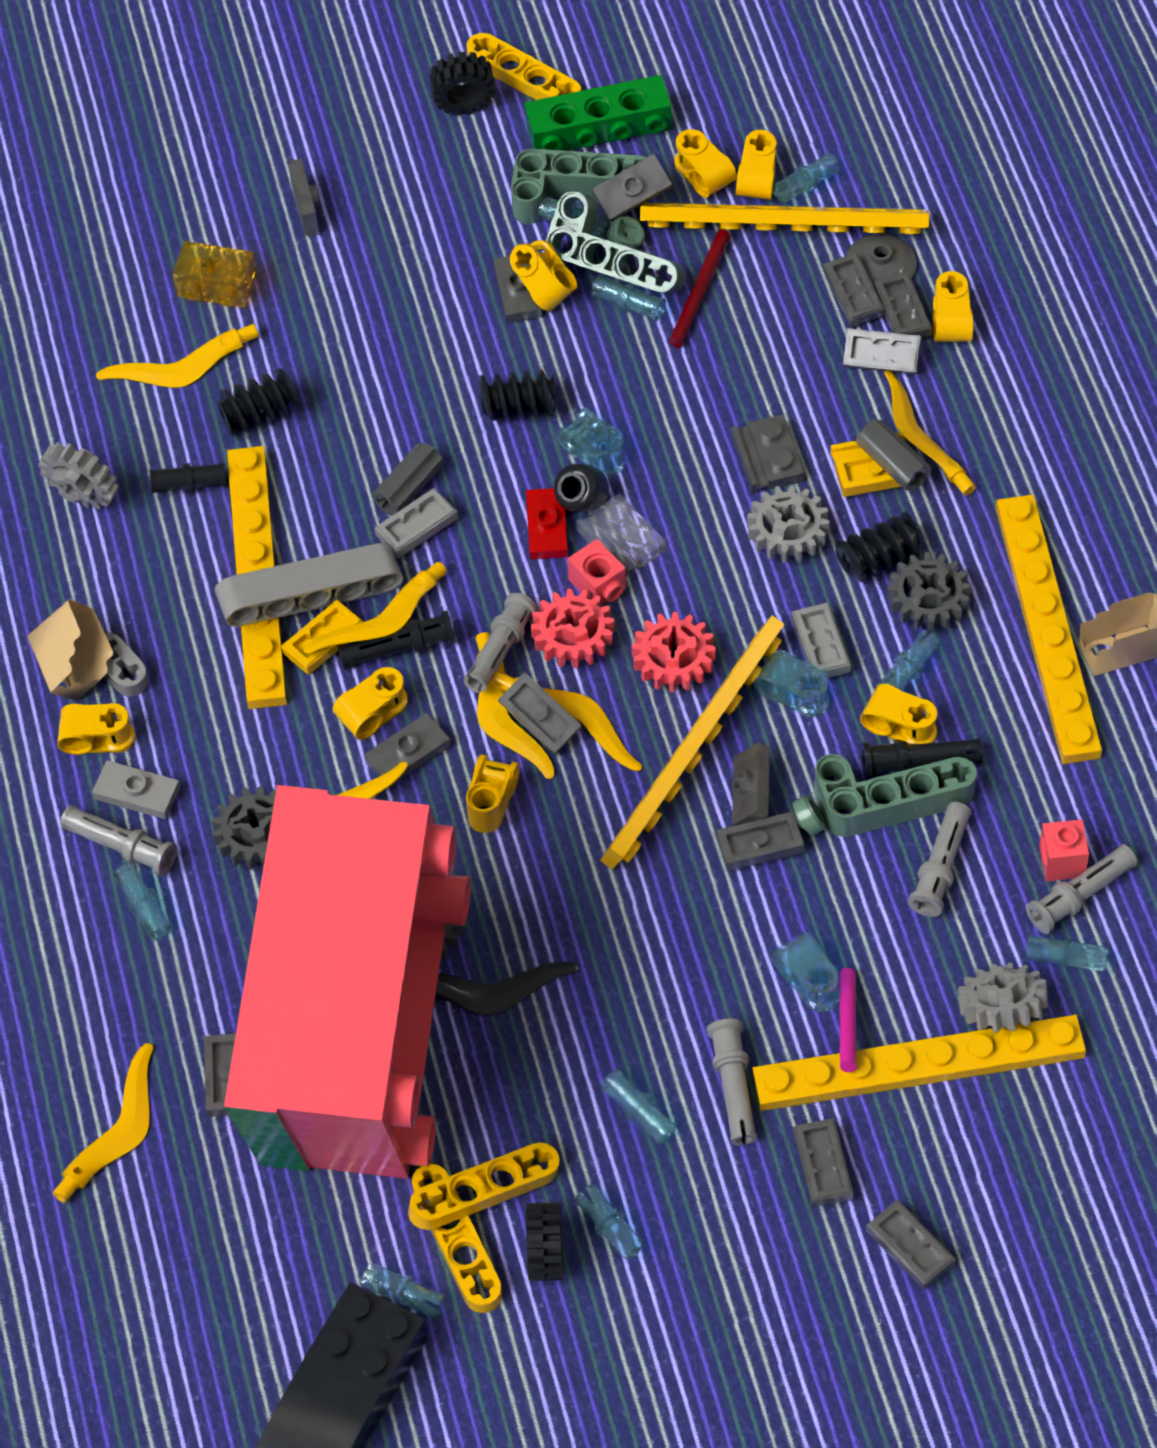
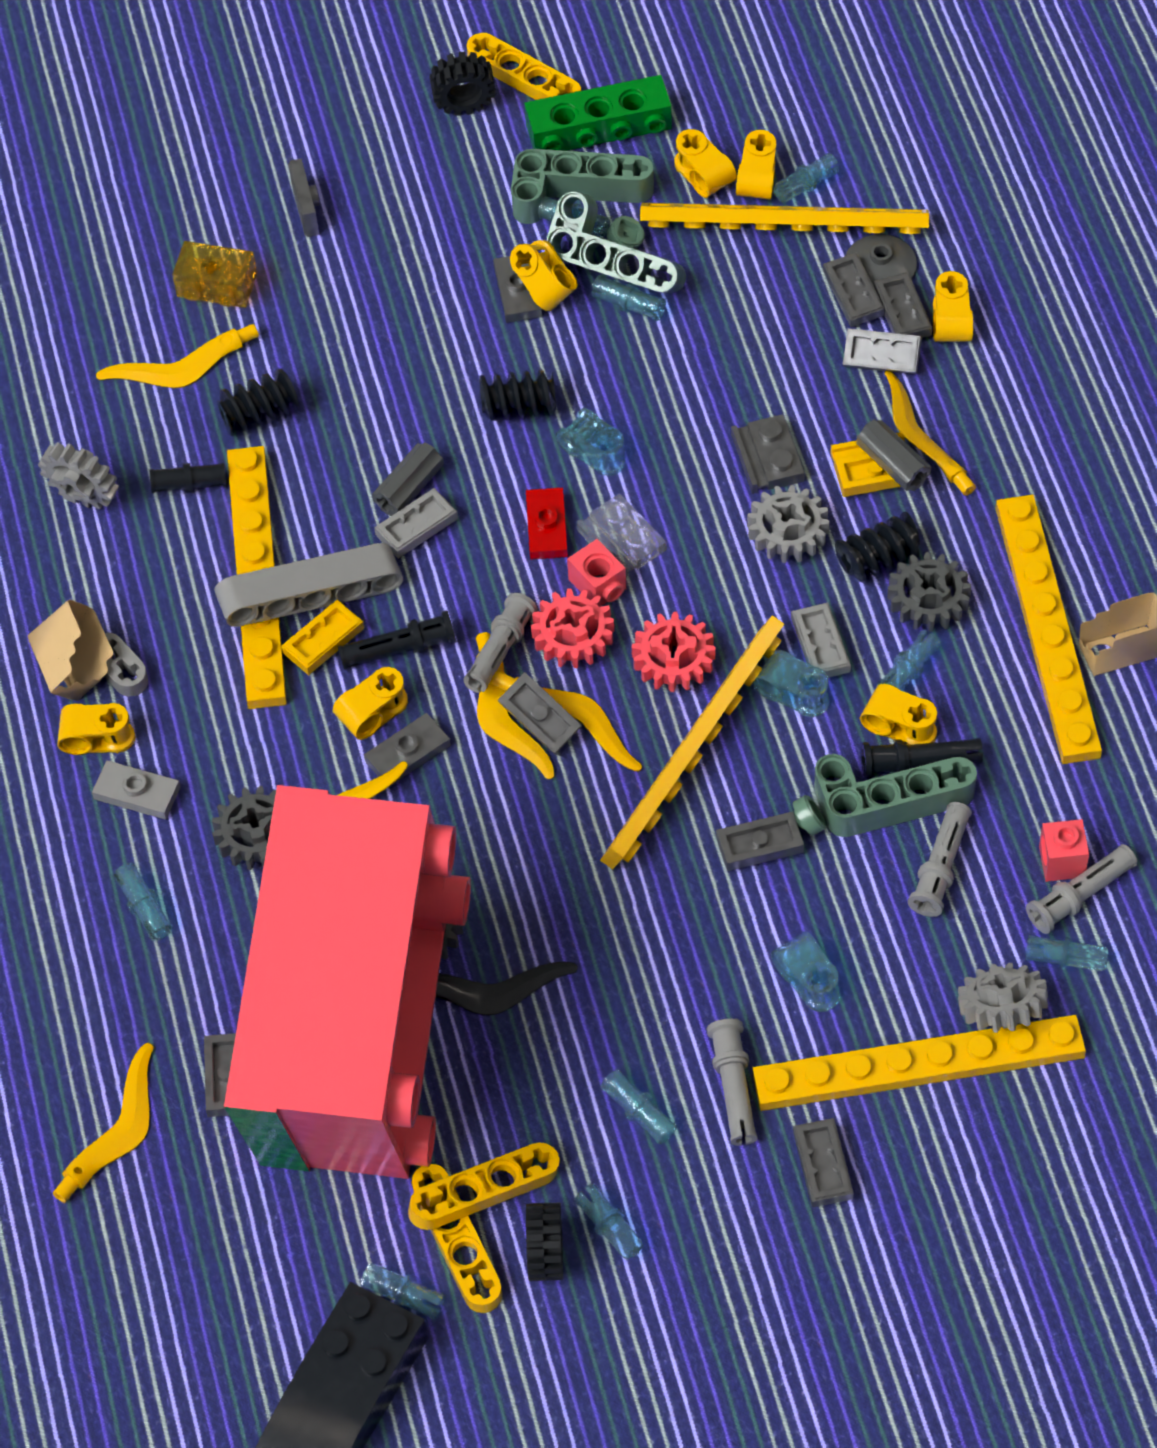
(133, 844): light grey pin -> none
(392, 618): yellow piece -> none
(493, 787): yellow piece -> none
(581, 488): black head -> none
(631, 187): flat silver plate -> none
(699, 288): dark red bar -> none
(750, 784): flat silver plate -> none
(847, 993): dark pink bar -> none
(910, 1244): flat silver plate -> none

